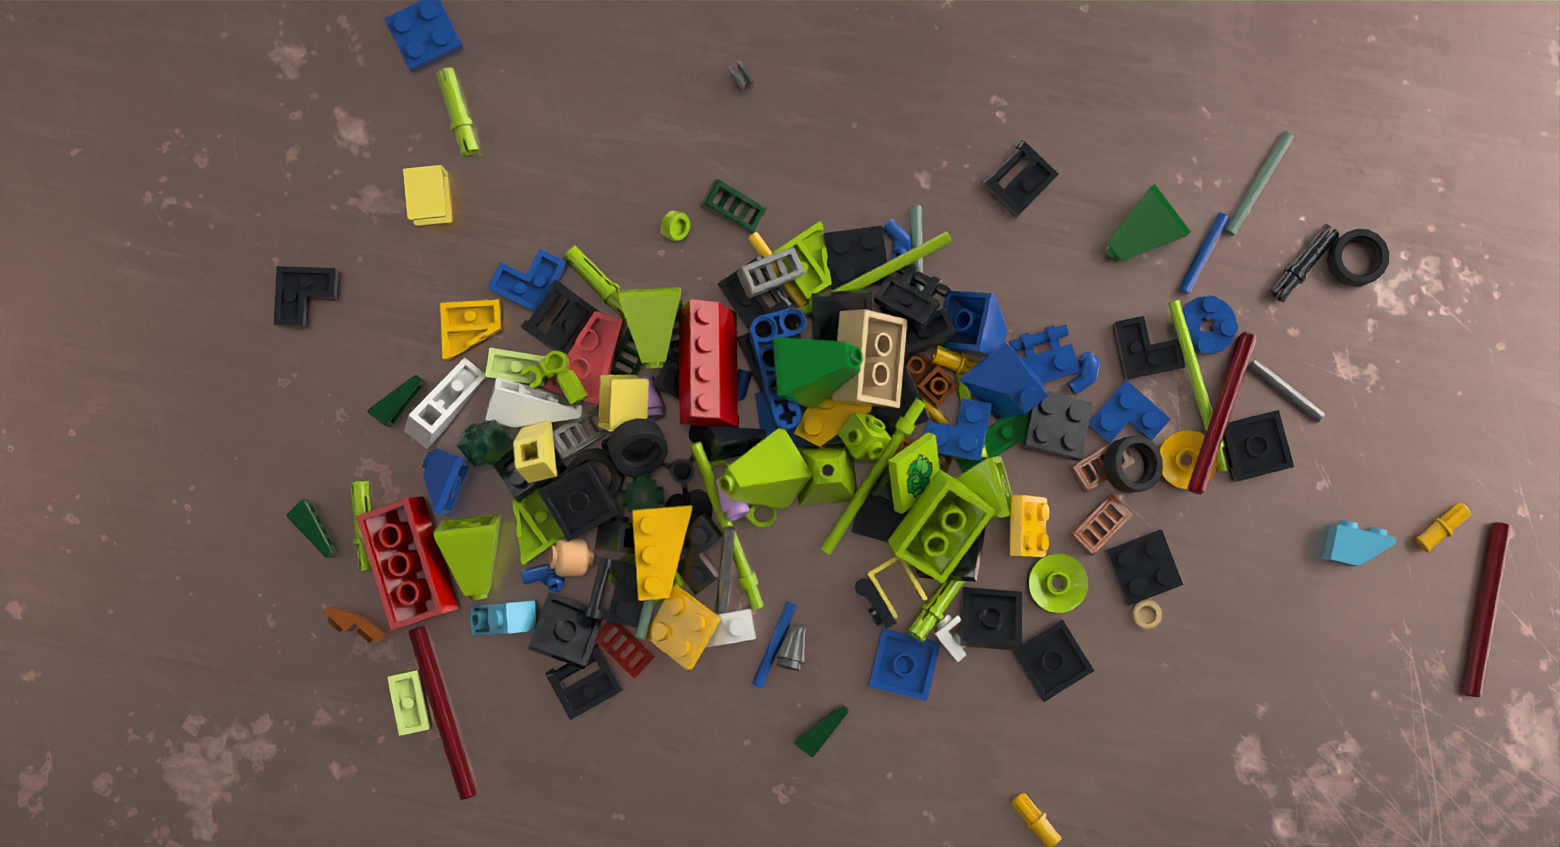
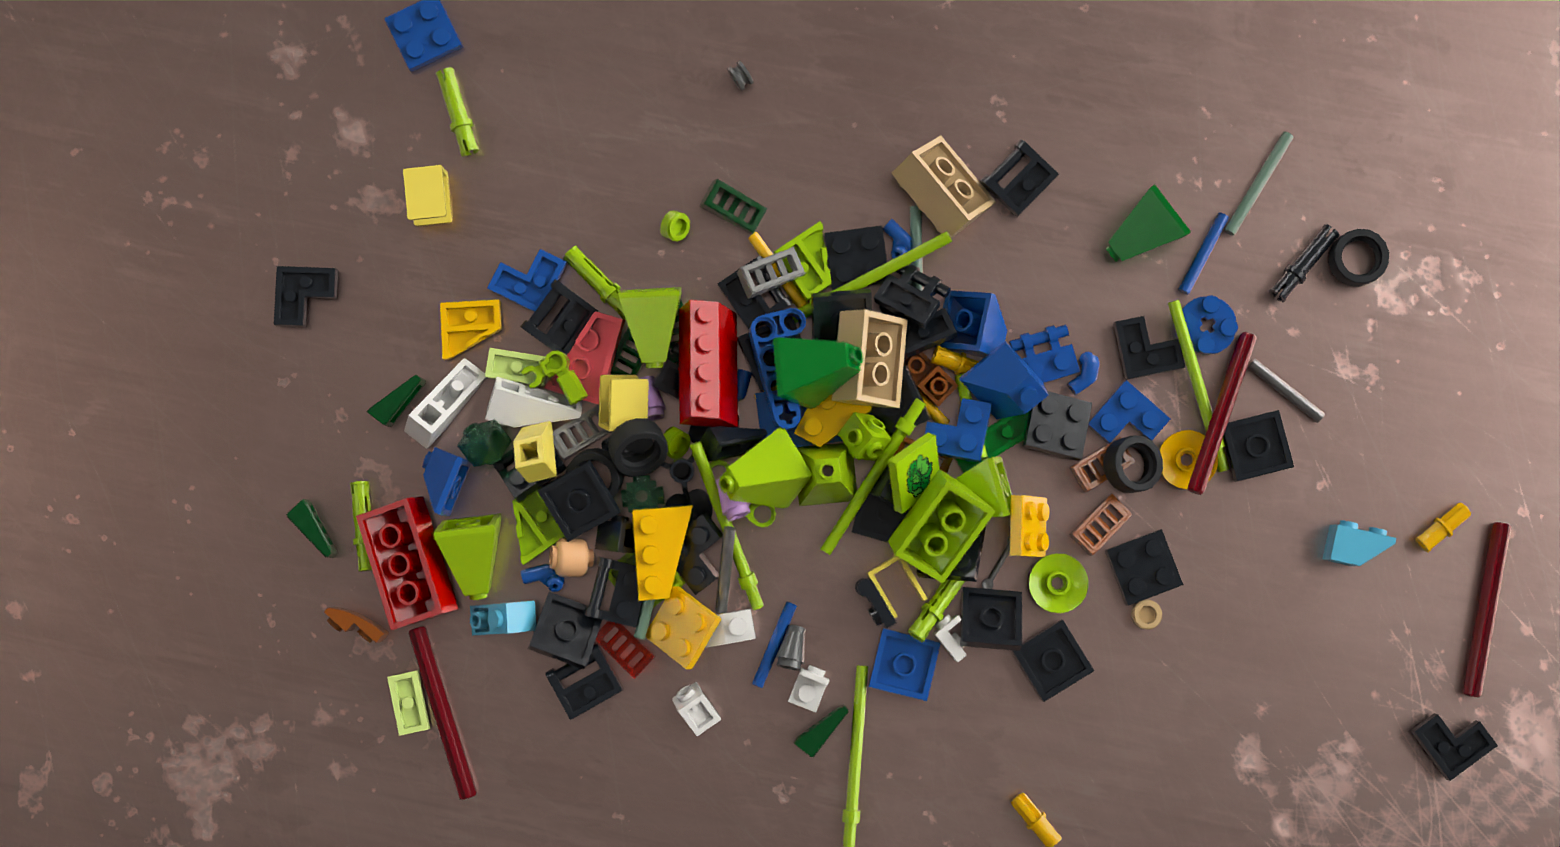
(677, 442): none -> lime tile
(695, 708): none -> white bracket
(809, 688): none -> white bracket
(851, 814): none -> lime bar
(943, 187): none -> tan slope
(988, 583): none -> flat silver hinge
(1451, 752): none -> black plate

